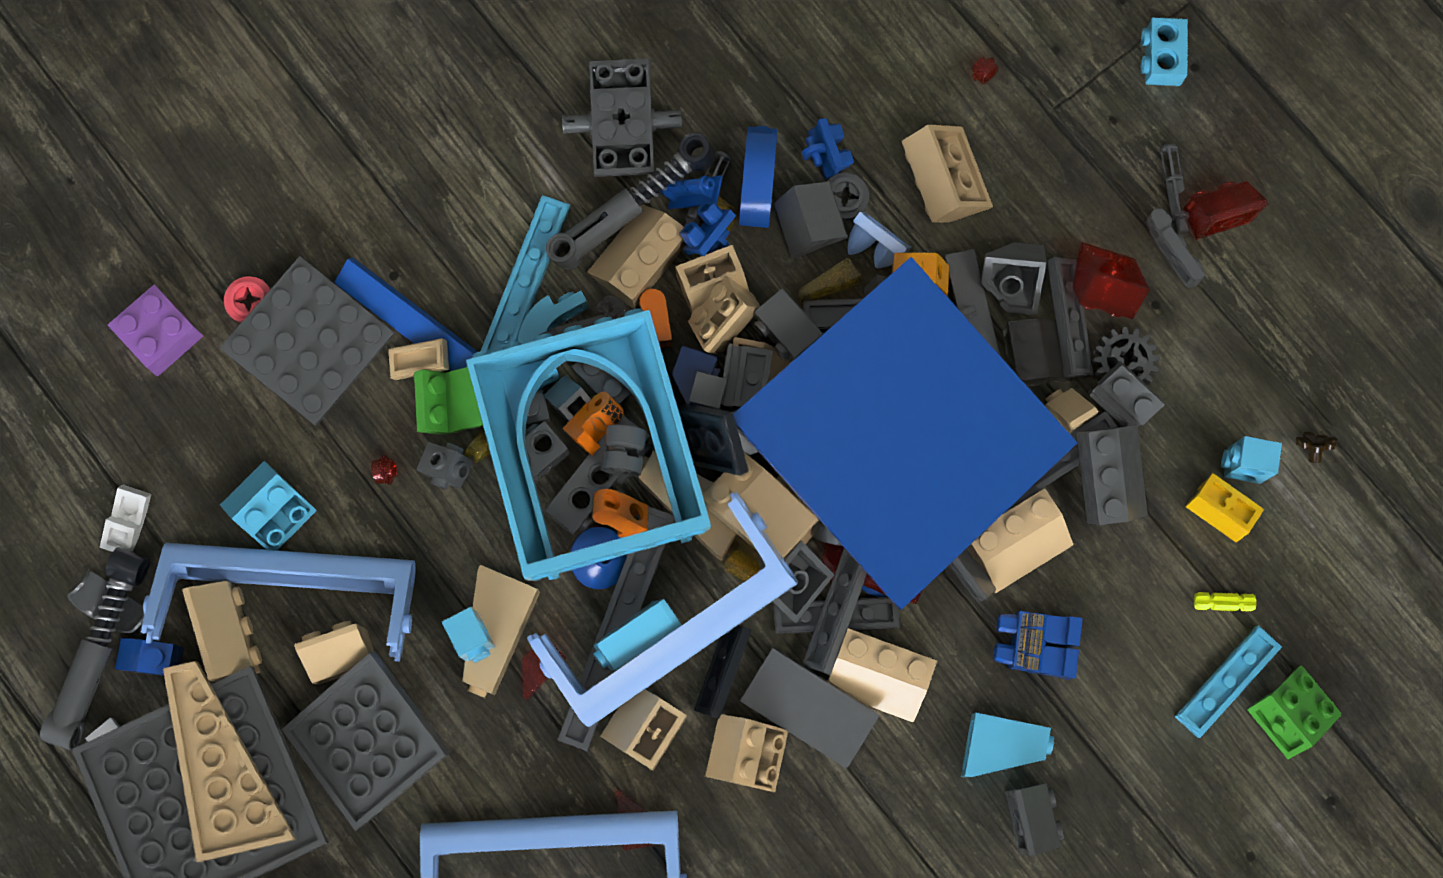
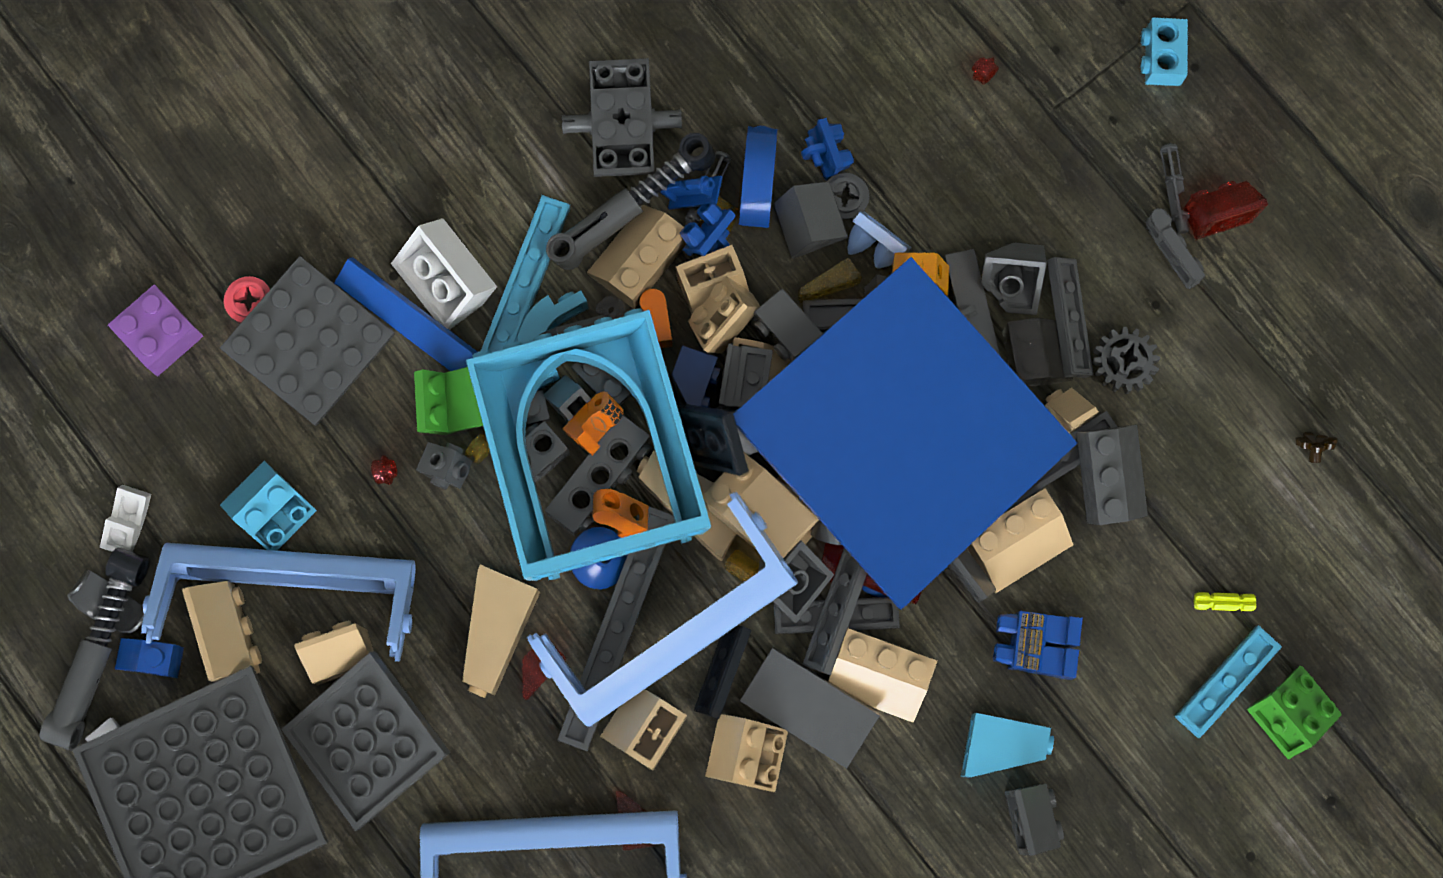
(222, 786): tan wing -> none
(425, 355): tan tile -> none
(443, 273): none -> white slope
(469, 635): medium azure brick -> none
(623, 451): dark grey wheel -> none
(636, 635): medium azure slope -> none
(708, 390): dark grey tile -> none
(946, 173): tan slope -> none
(1109, 282): clear red slope -> none
(1126, 396): dark grey plate -> none
(1225, 508): yellow hinge -> none
(1251, 460): medium azure brick -> none

